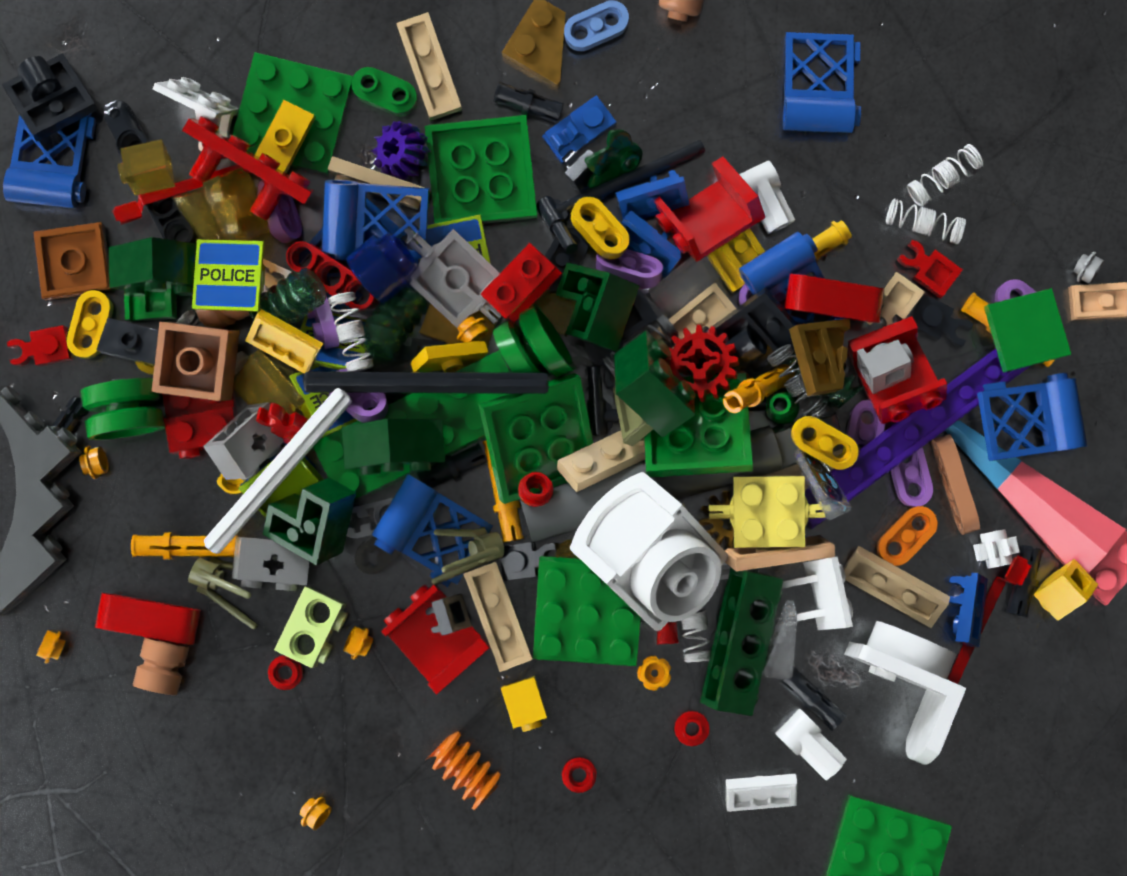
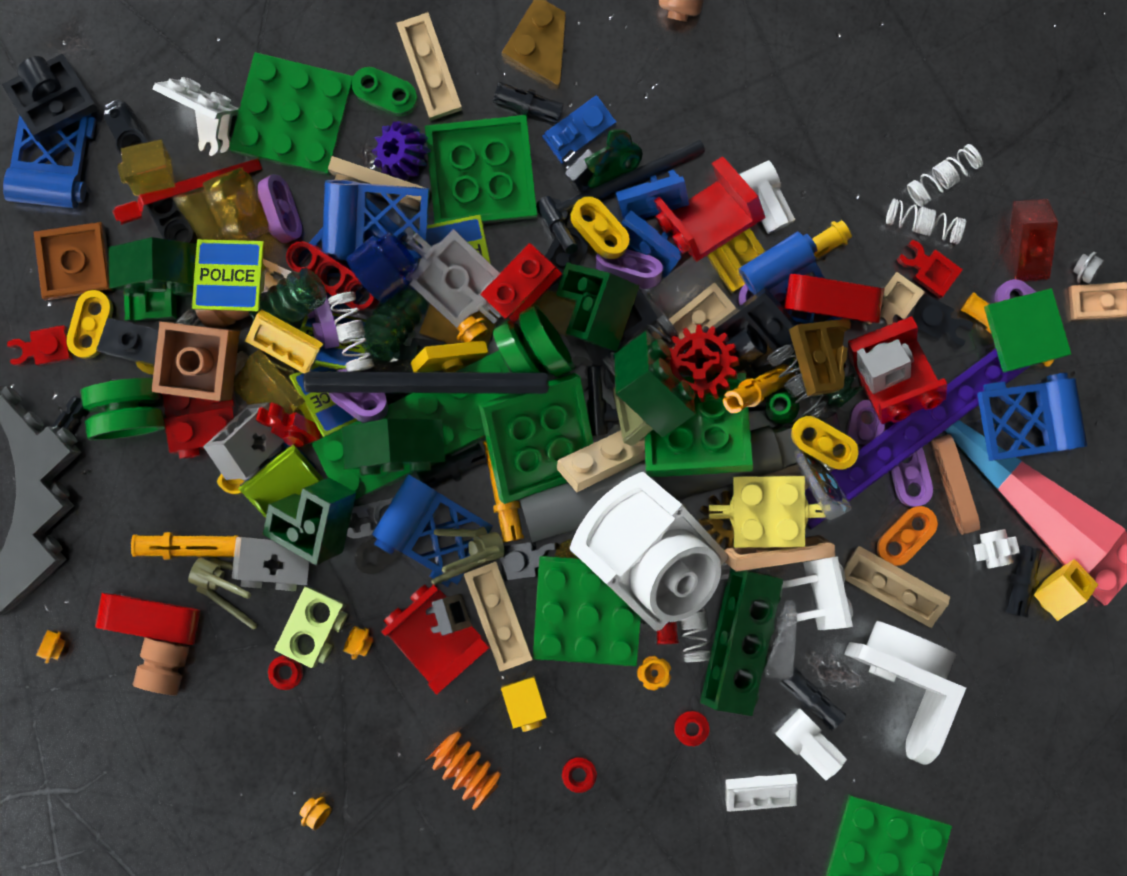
(94, 462): light orange plate -> none
(218, 147): red plate -> none
(277, 471): white axle -> none
(286, 134): yellow plate -> none
(539, 481): red plate -> none
(594, 24): medium blue plate -> none
(820, 109): blue piece -> none
(968, 623): blue plate -> none
(1015, 575): red piece -> none
(1032, 239): none -> clear red slope

